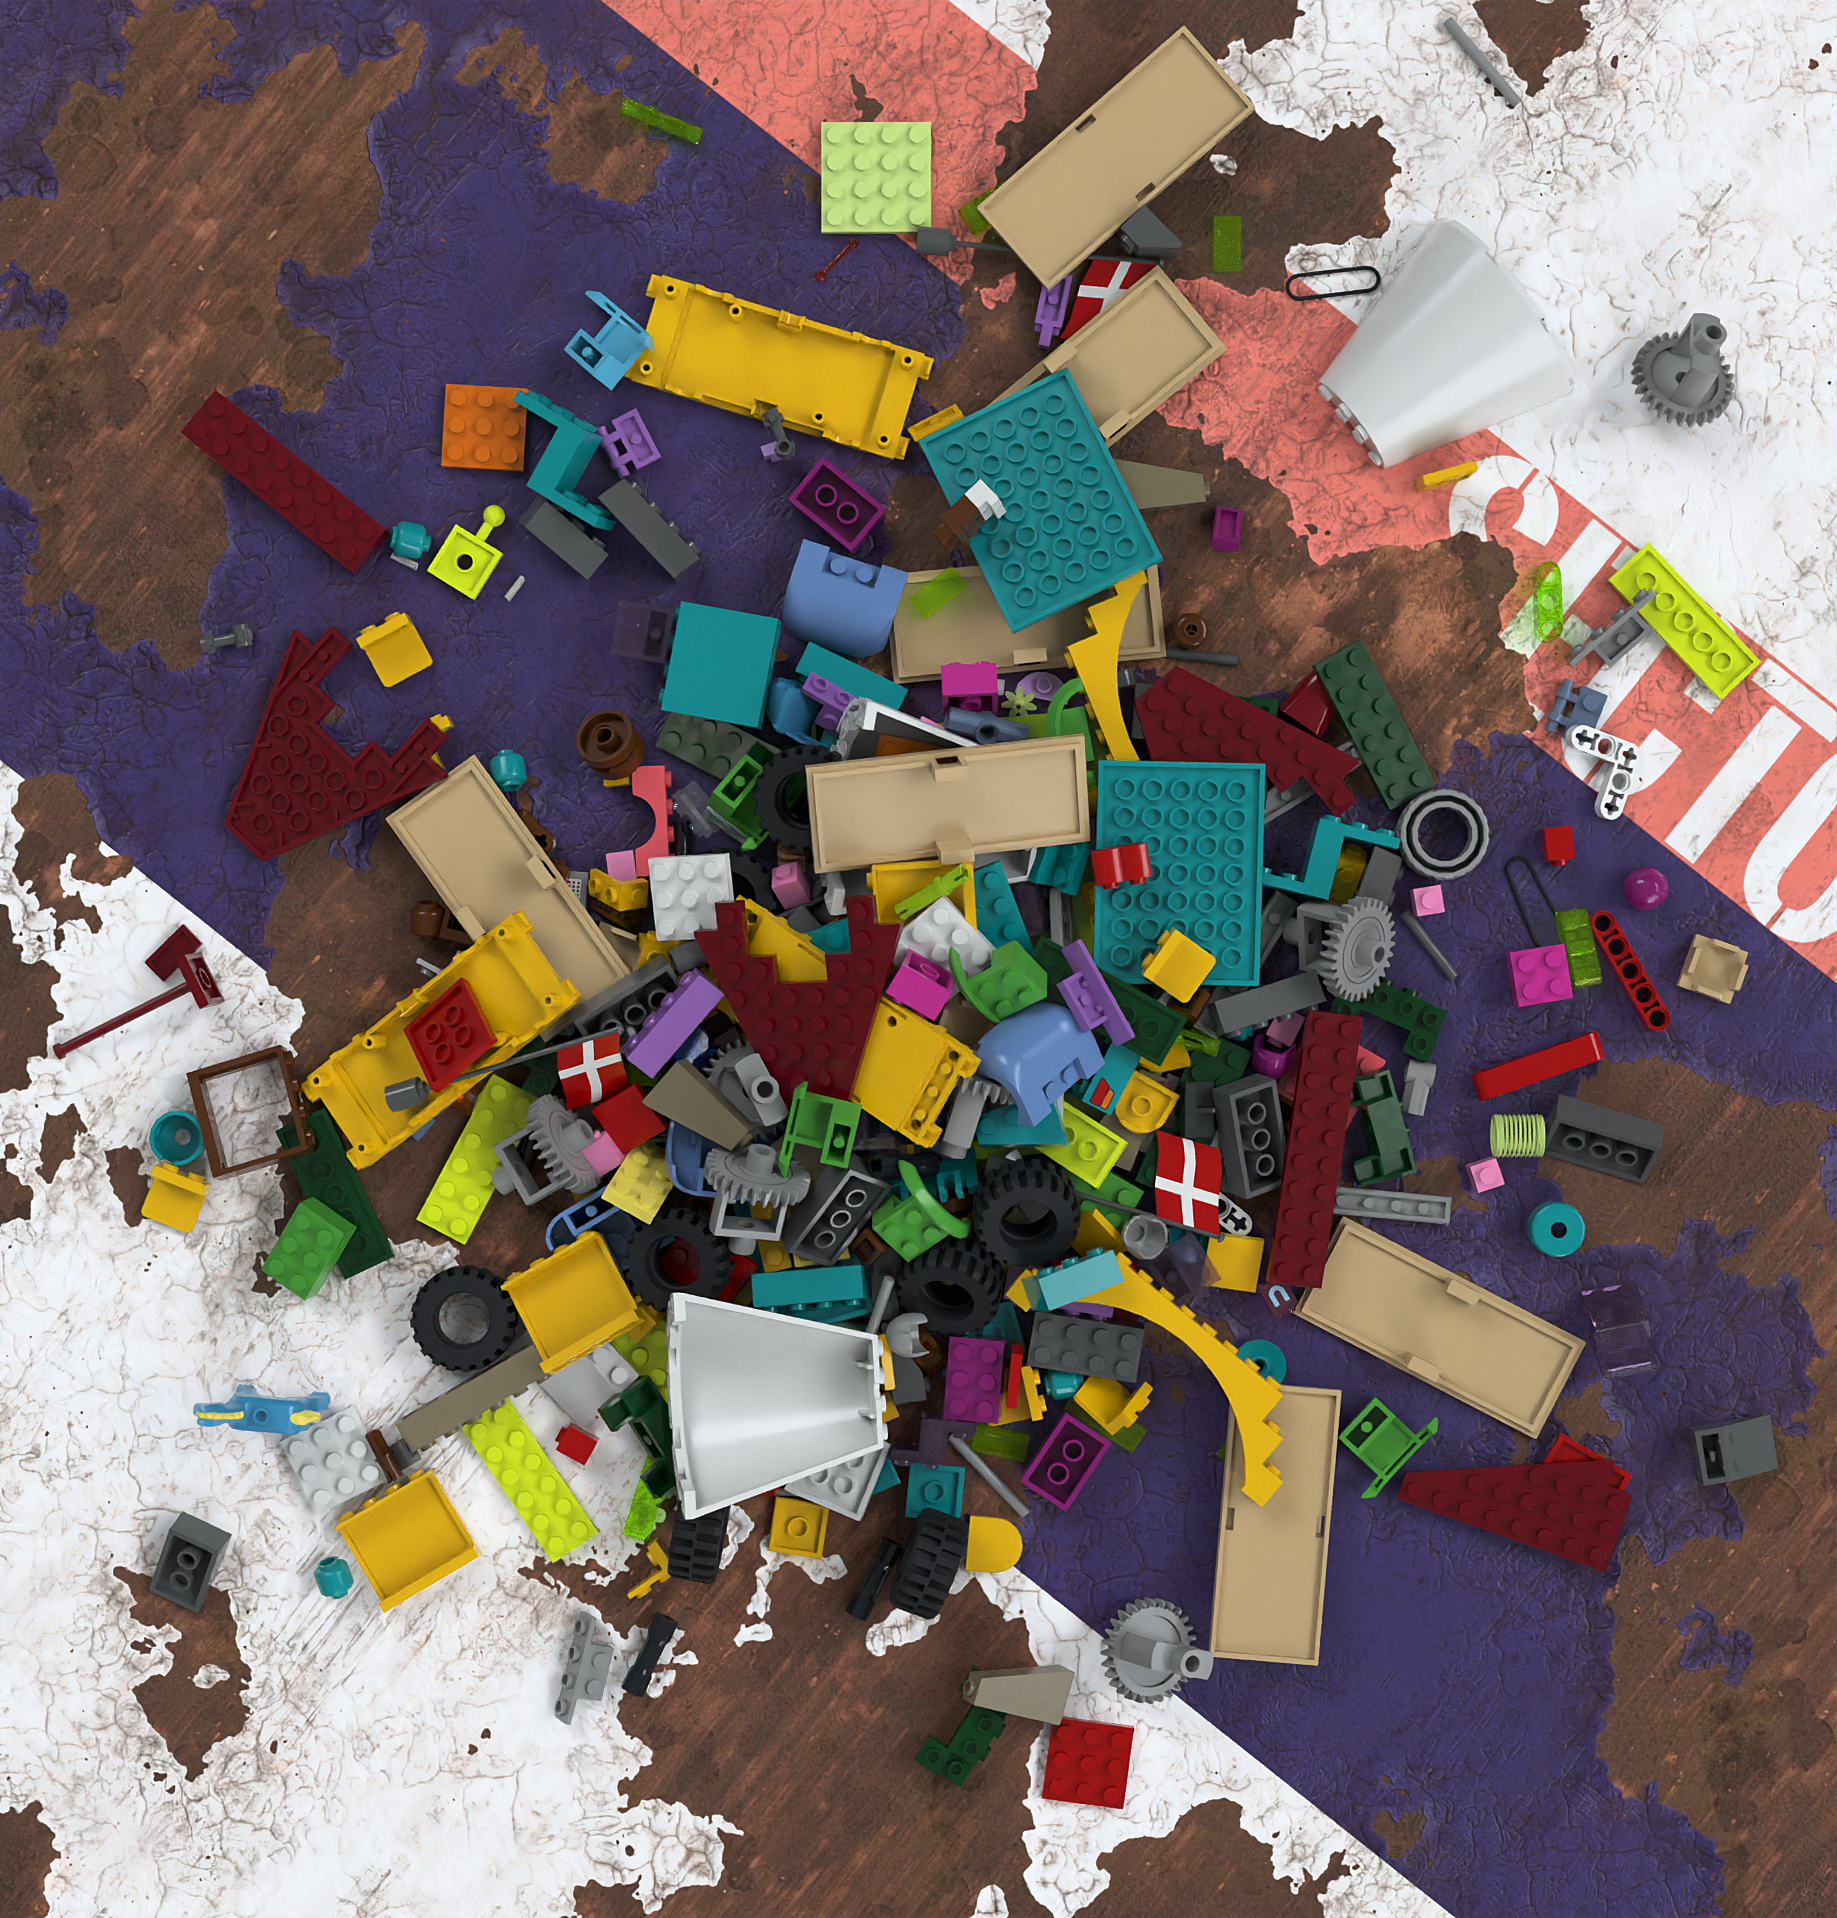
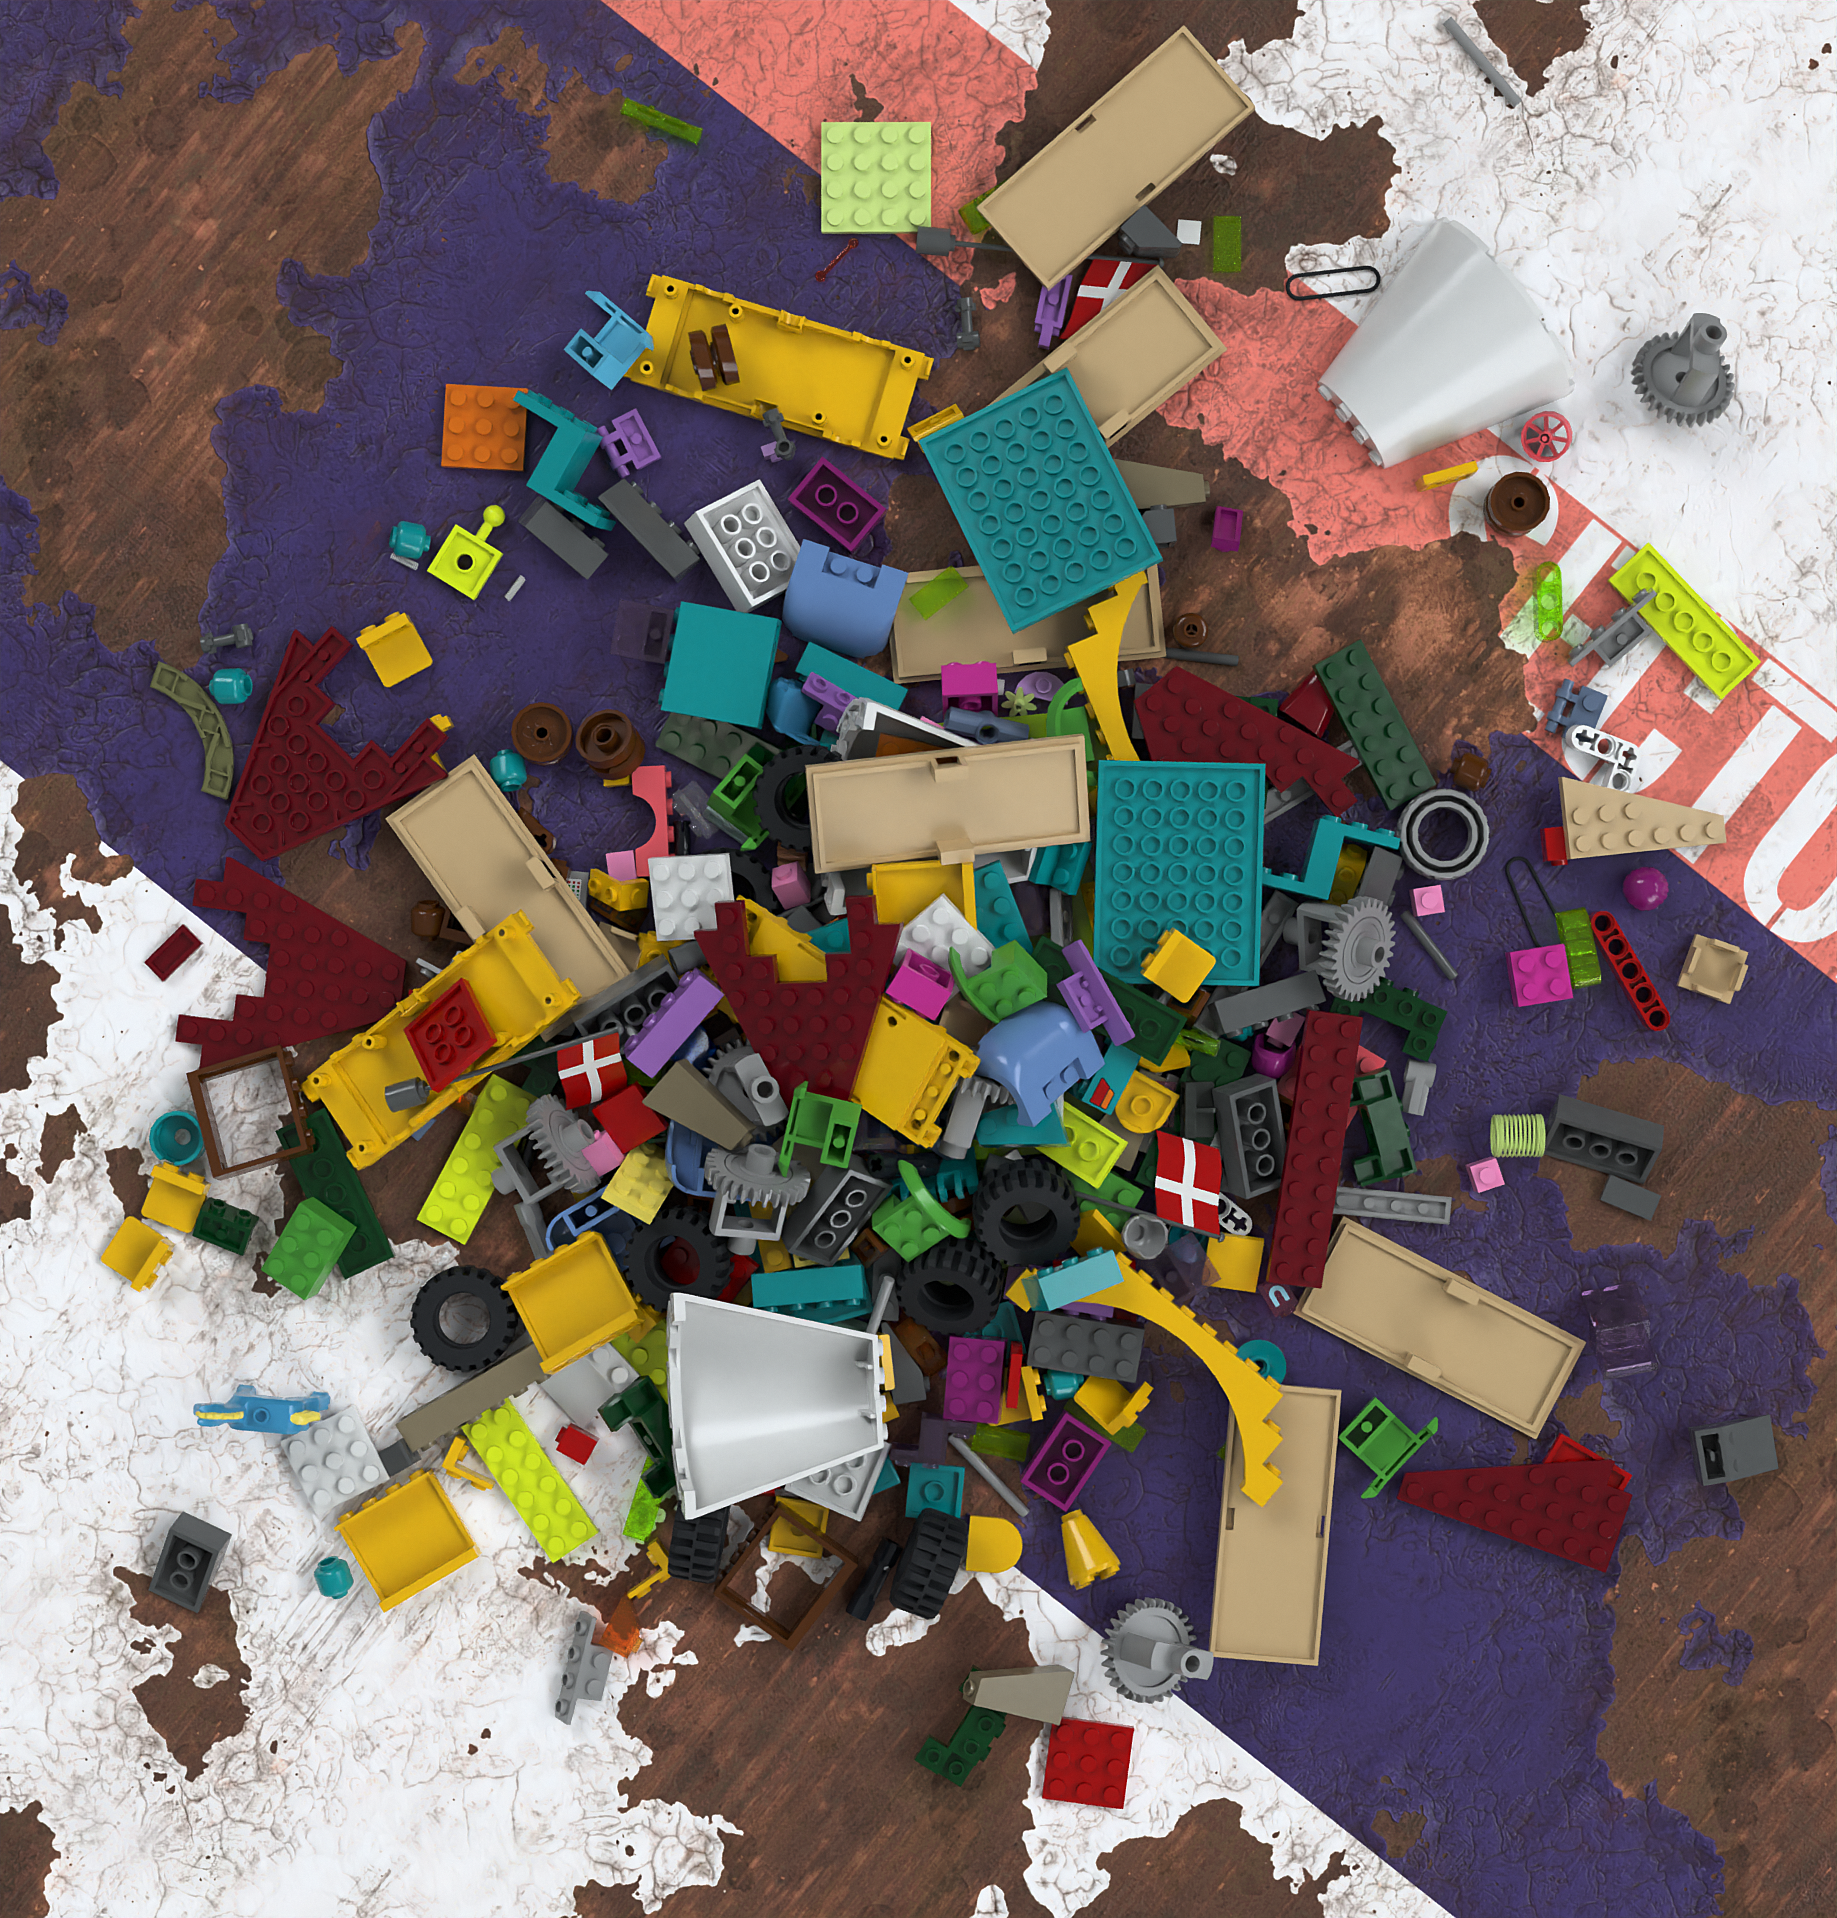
(138, 1253): none -> yellow bracket
(198, 982): dark red tile -> none
(209, 723): none -> olive tile
(225, 1225): none -> dark green bracket
(231, 686): none -> teal head
(285, 482): dark red brick -> none
(317, 974): none -> dark red wing
(384, 1455): reddish brown axle -> none
(458, 1452): none -> yellow bracket
(534, 1226): none -> light grey axle
(545, 750): none -> reddish brown wheel
(623, 1629): none -> clear orange slope
(657, 1638): black axle -> none
(713, 357): none -> reddish brown wheel
(746, 546): none -> white slope
(754, 1614): none -> reddish brown window
(903, 1335): light grey hair -> none
(942, 886): lime pin -> none
(967, 338): none -> dark grey bar
(967, 516): reddish brown hips -> none
(1086, 1551): none -> yellow cone
(1121, 864): red brick -> none
(1161, 525): none -> dark grey slope
(1189, 231): none -> white sticker
(1470, 772): none -> reddish brown head
(1505, 516): none -> reddish brown wheel
(1538, 1066): red beam -> none
(1540, 1225): teal piece -> none
(1546, 436): none -> coral wheel
(1619, 822): none -> tan wing
(1630, 1197): none -> dark grey tile

